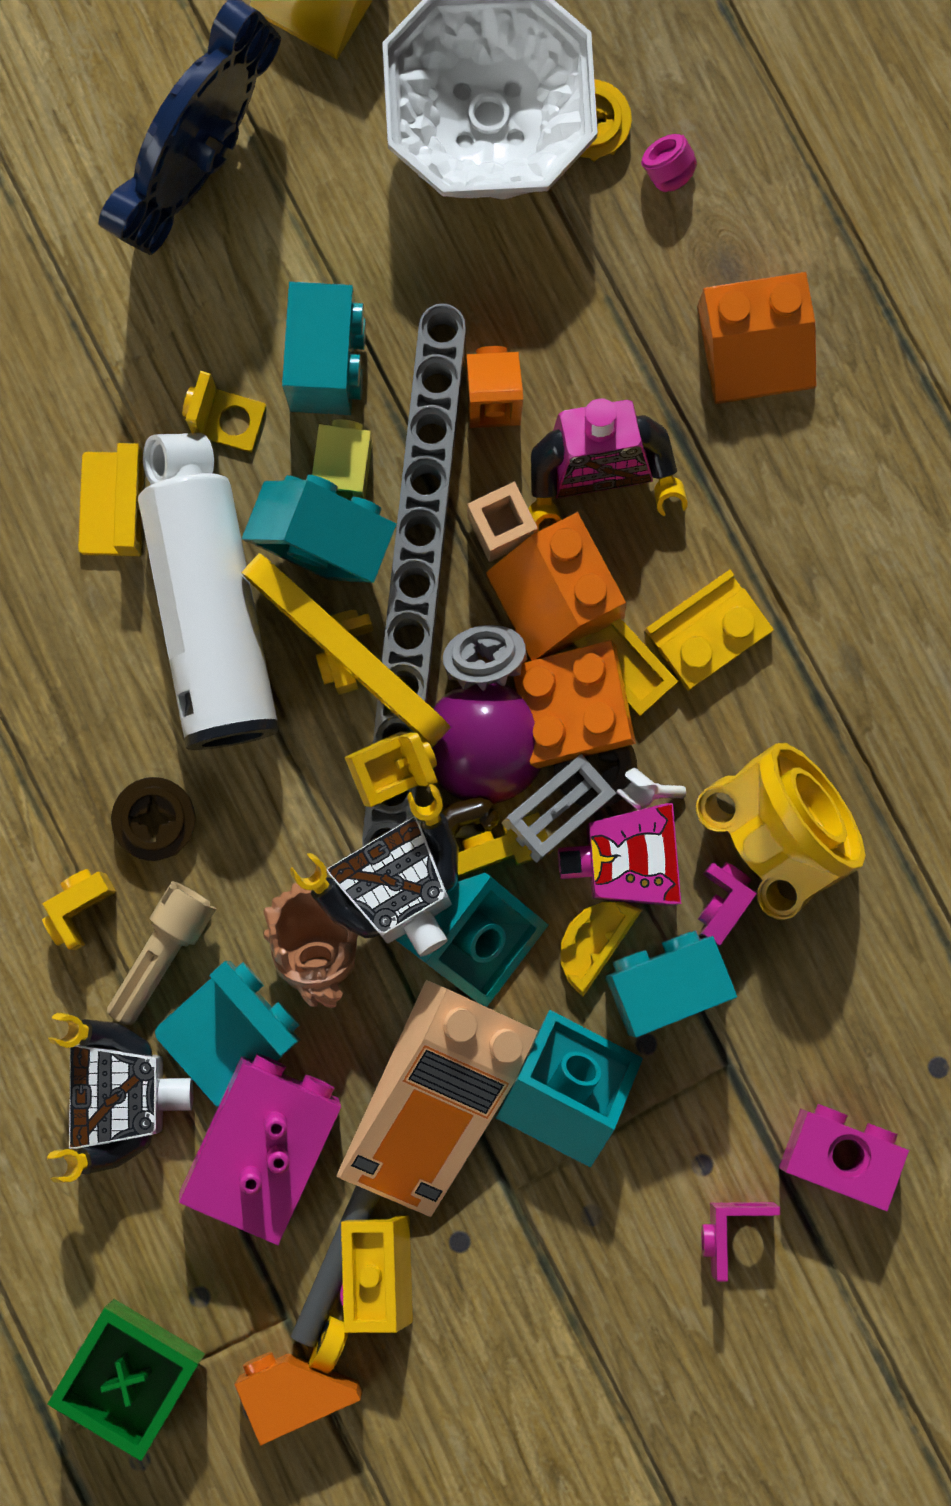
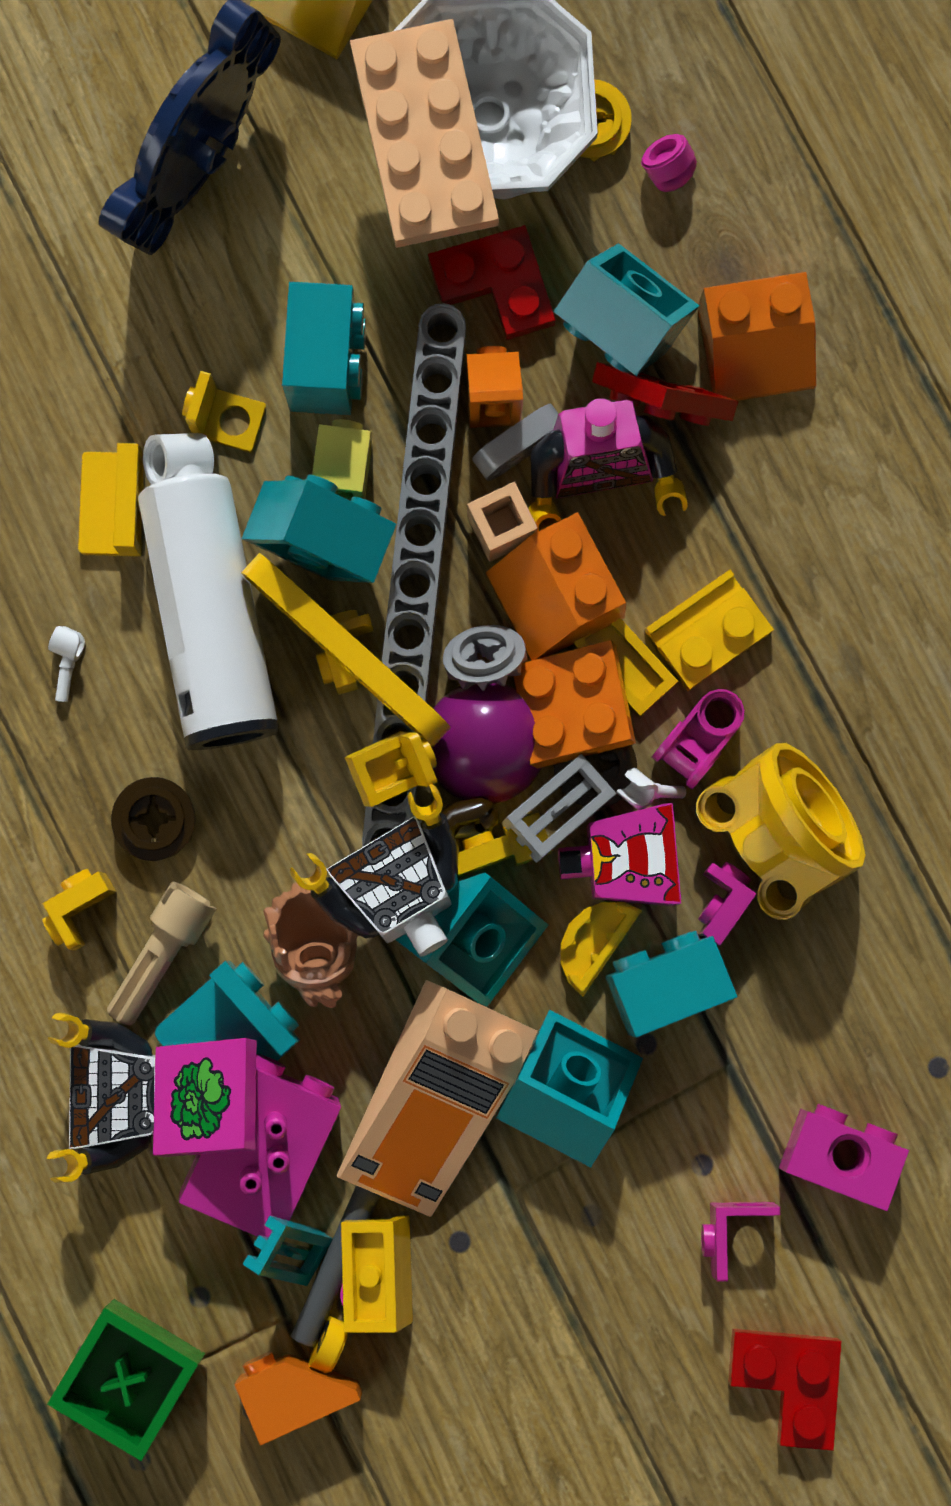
(70, 646): none -> white hand
(205, 1098): none -> dark pink tile
(274, 1244): none -> teal tile
(424, 133): none -> light nougat plate
(499, 266): none -> red plate
(515, 443): none -> light grey beam
(625, 309): none -> teal brick
(665, 397): none -> red plate
(699, 738): none -> dark pink piece
(804, 1372): none -> red plate

